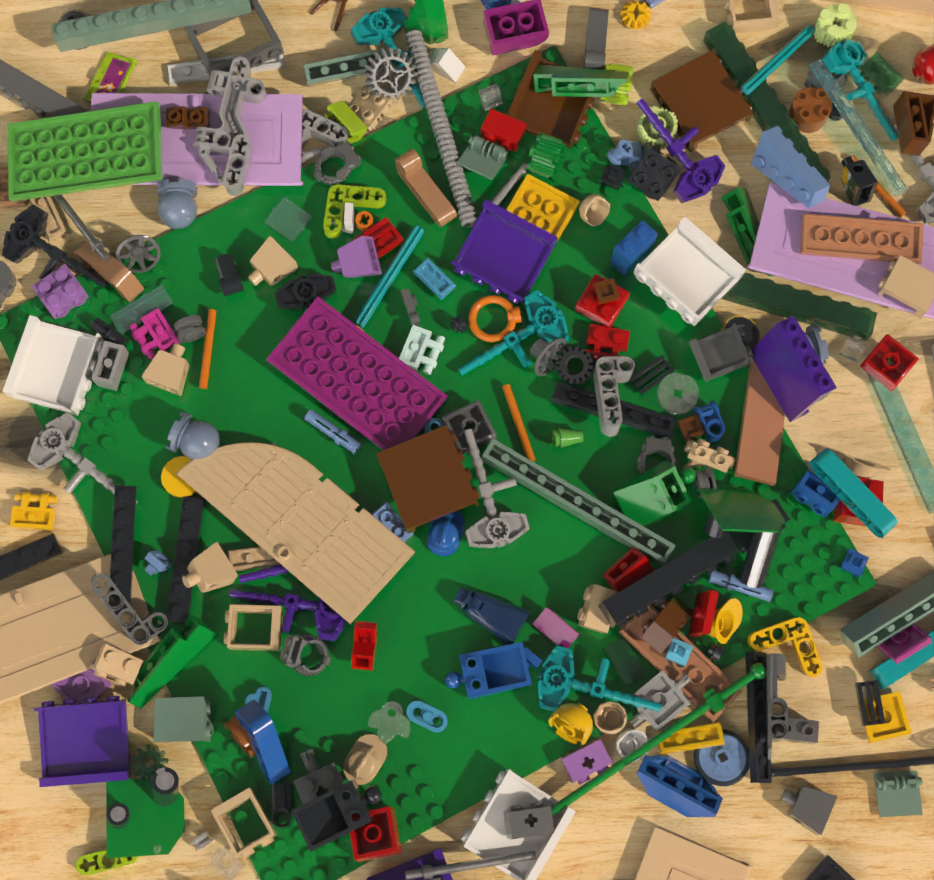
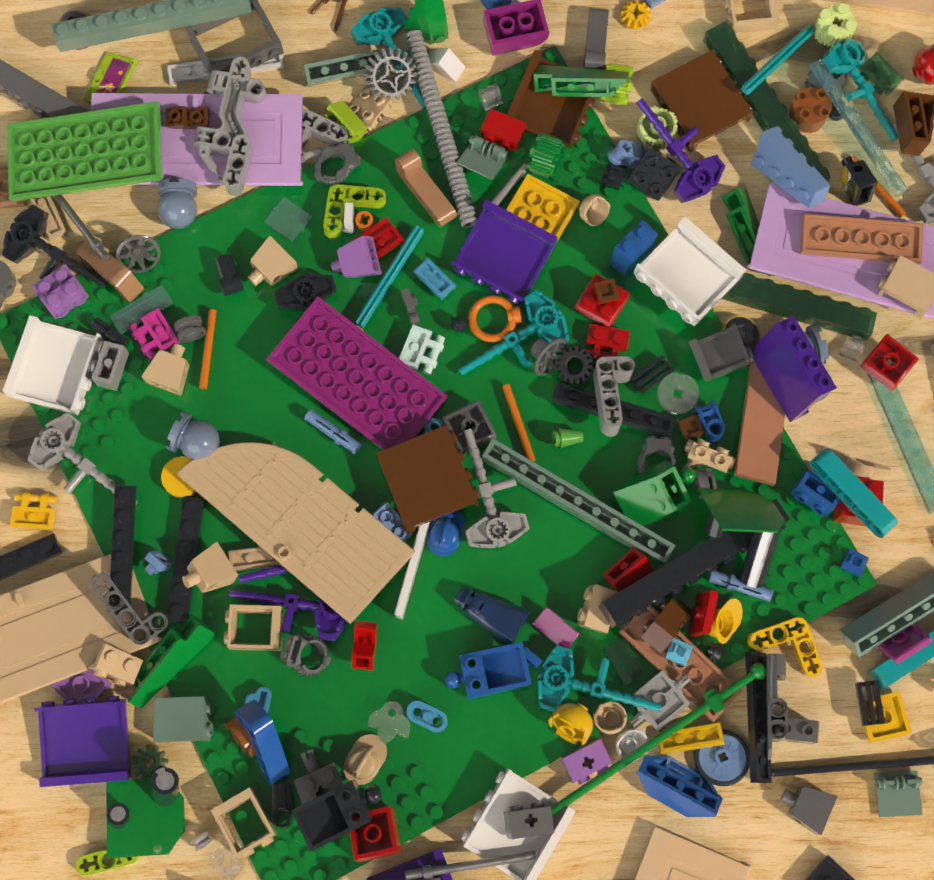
(411, 570): none -> white tile

